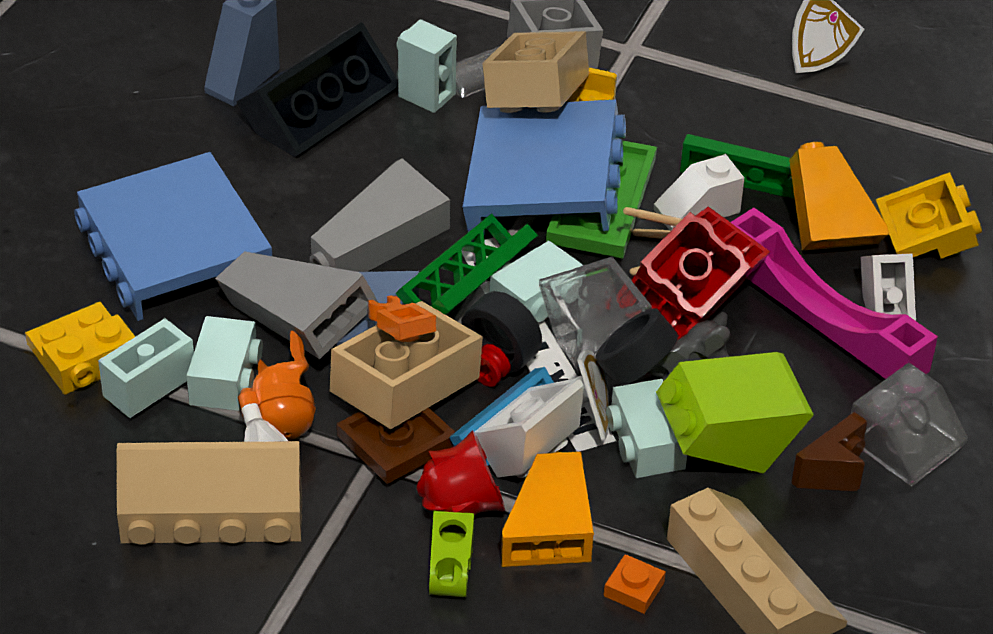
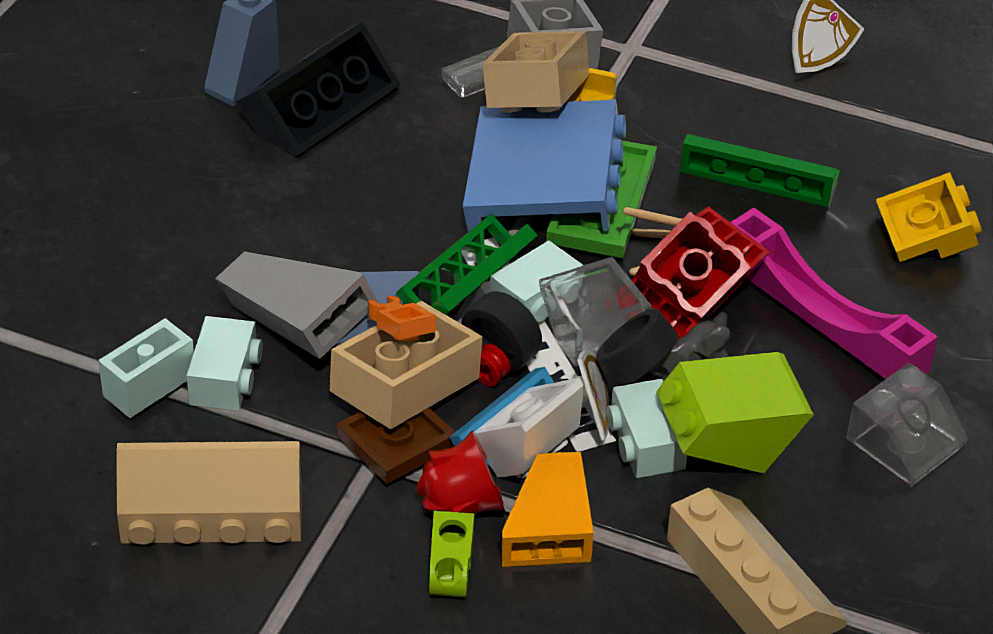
(75, 343): yellow plate -> none
(167, 228): medium blue panel -> none
(277, 402): orange hair -> none
(382, 221): light grey slope -> none
(426, 65): light aqua brick -> none
(634, 583): orange plate -> none
(704, 184): white slope -> none
(831, 201): light orange slope -> none
(833, 458): reddish brown slope -> none
(889, 284): white slope -> none

